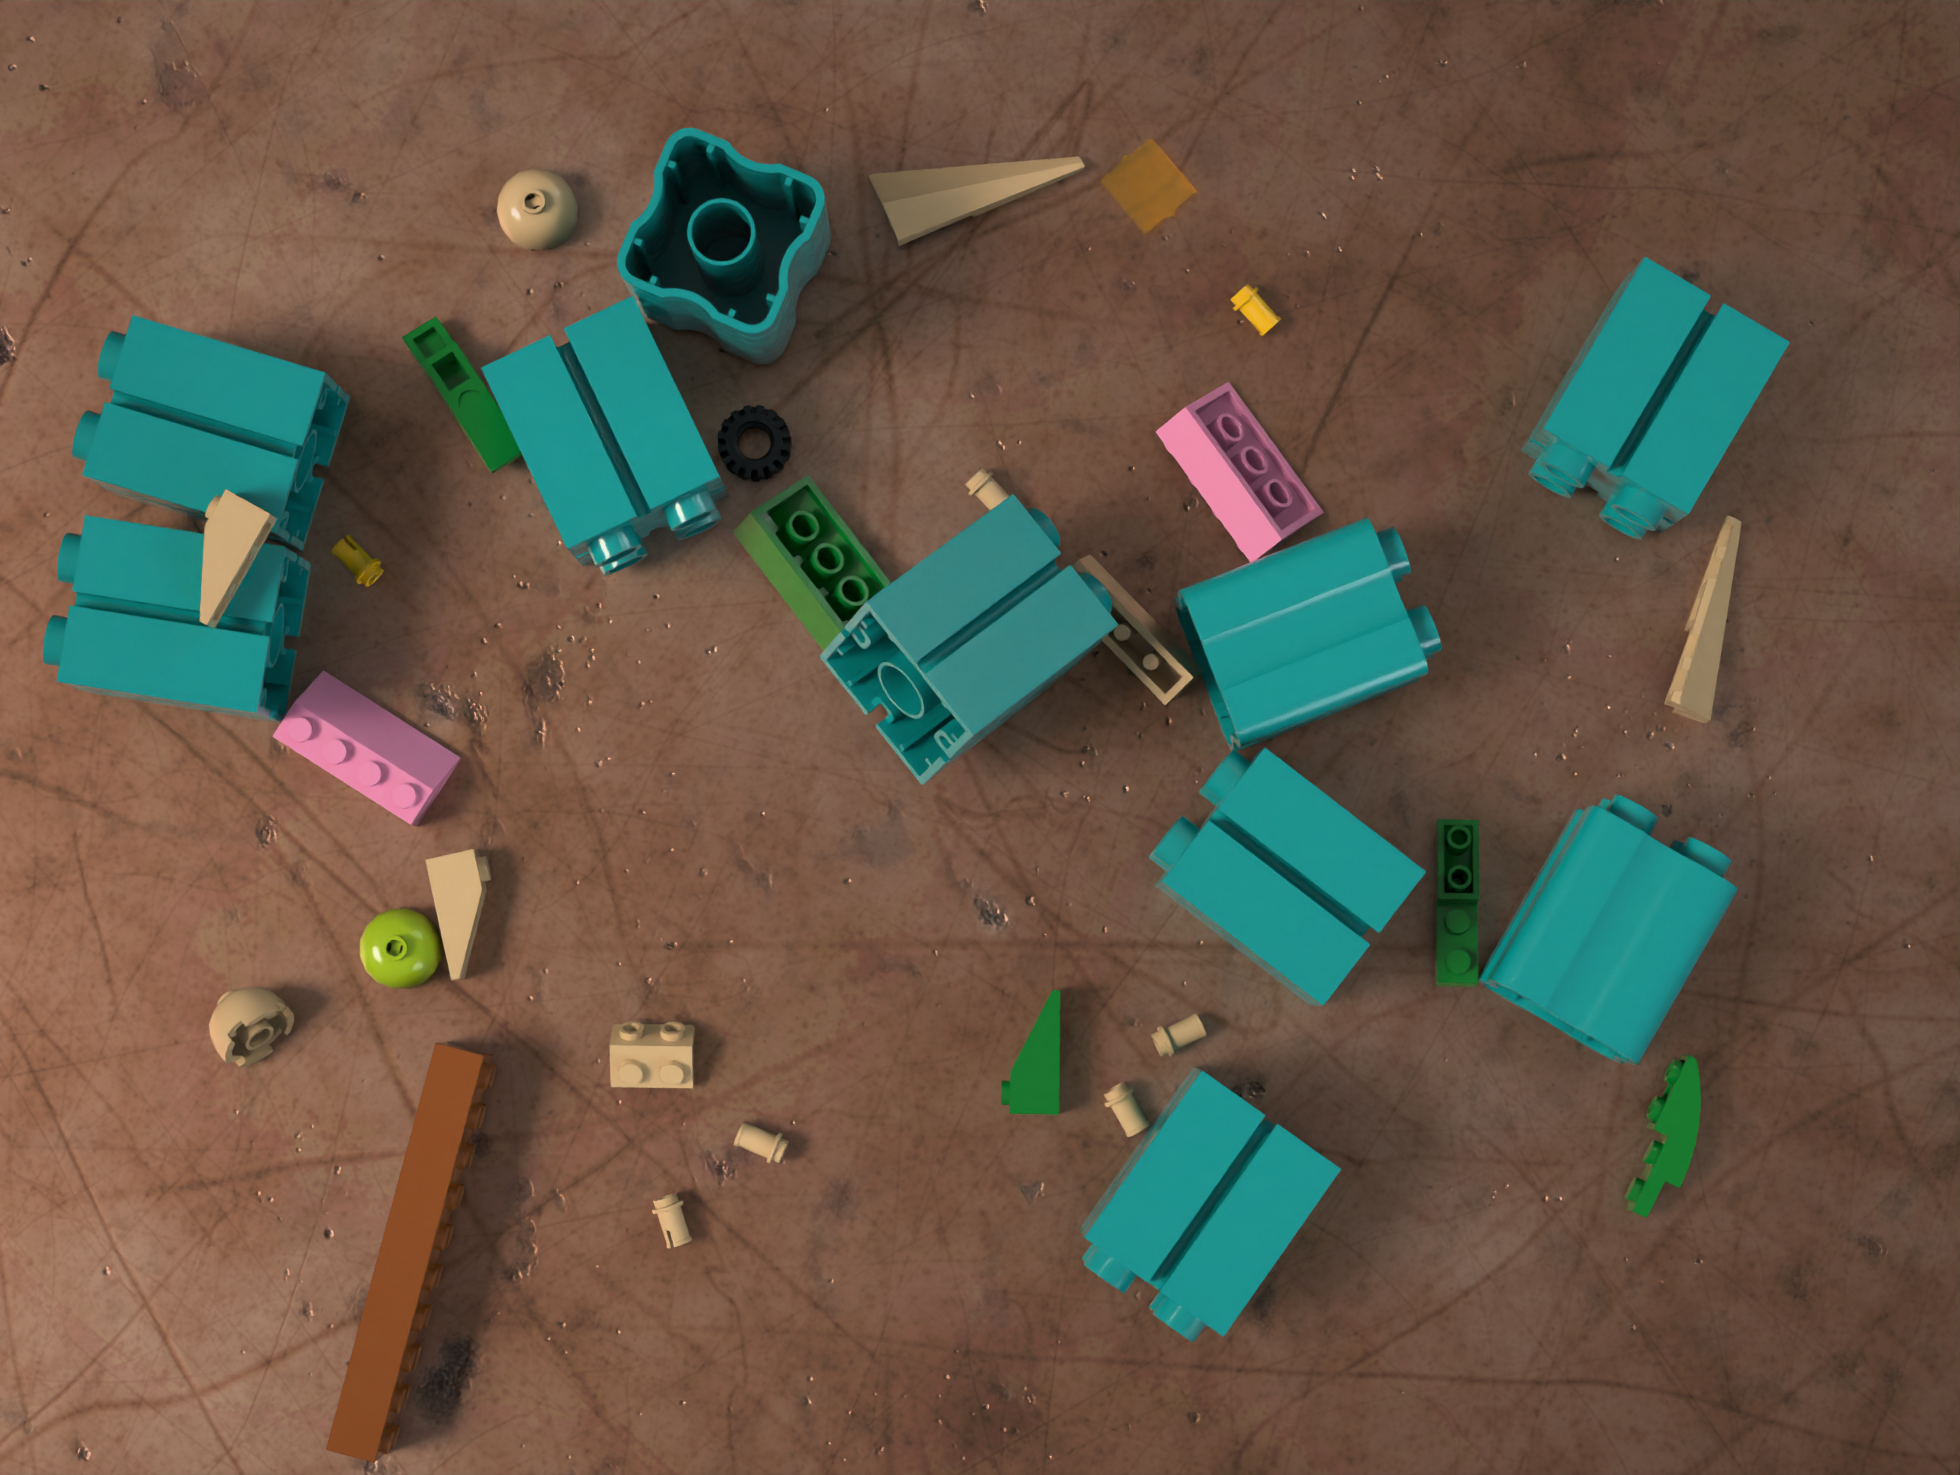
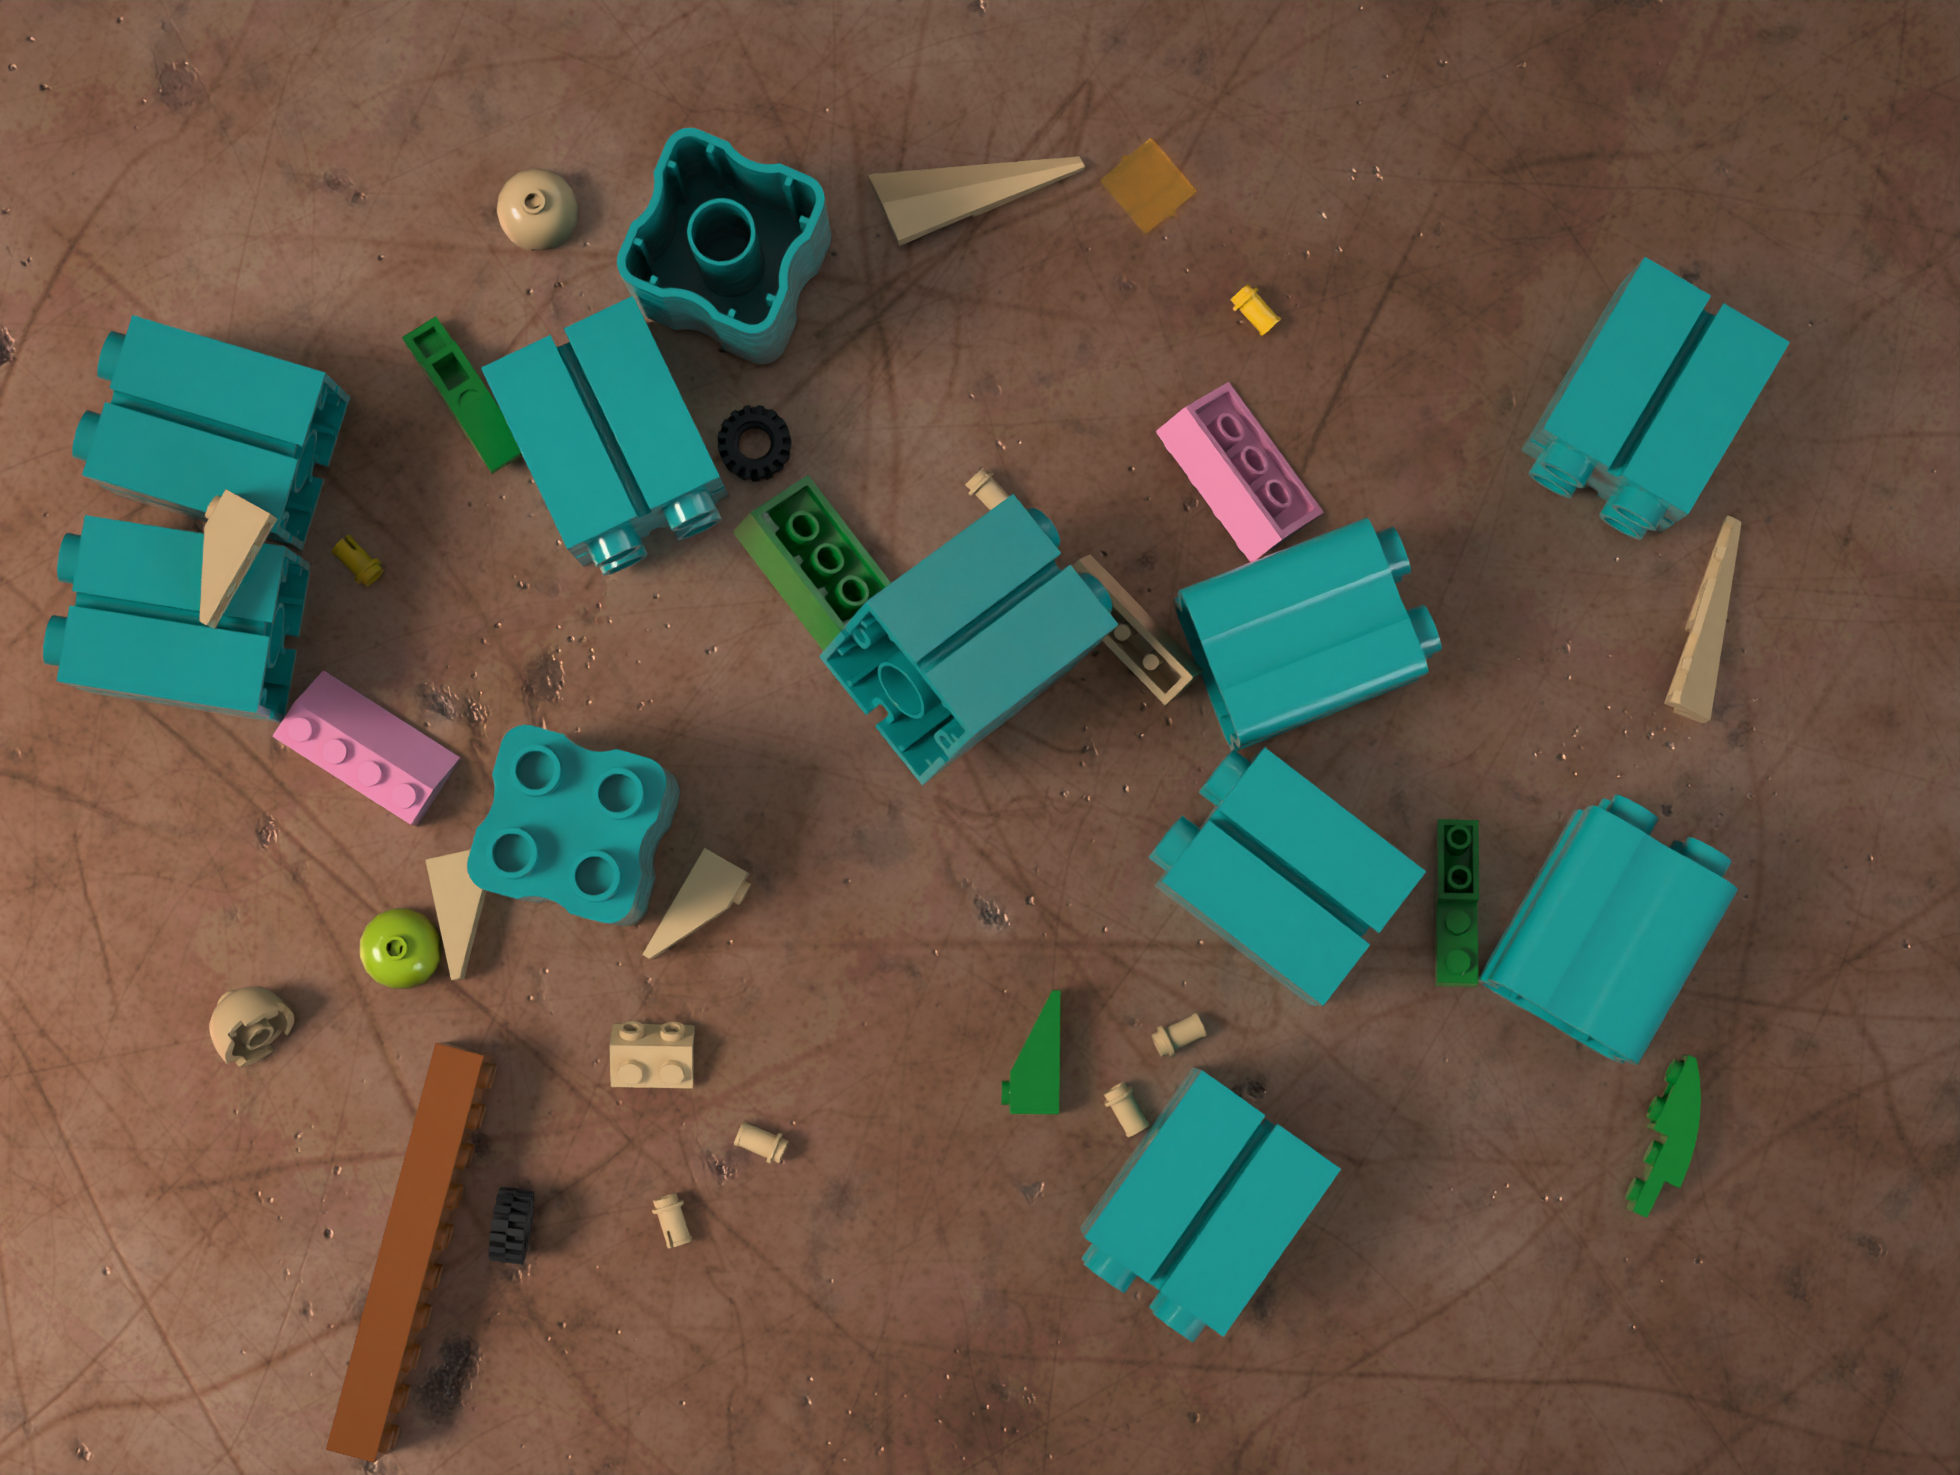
(511, 1225): none -> black tyre
(574, 826): none -> teal brick
(704, 896): none -> tan slope

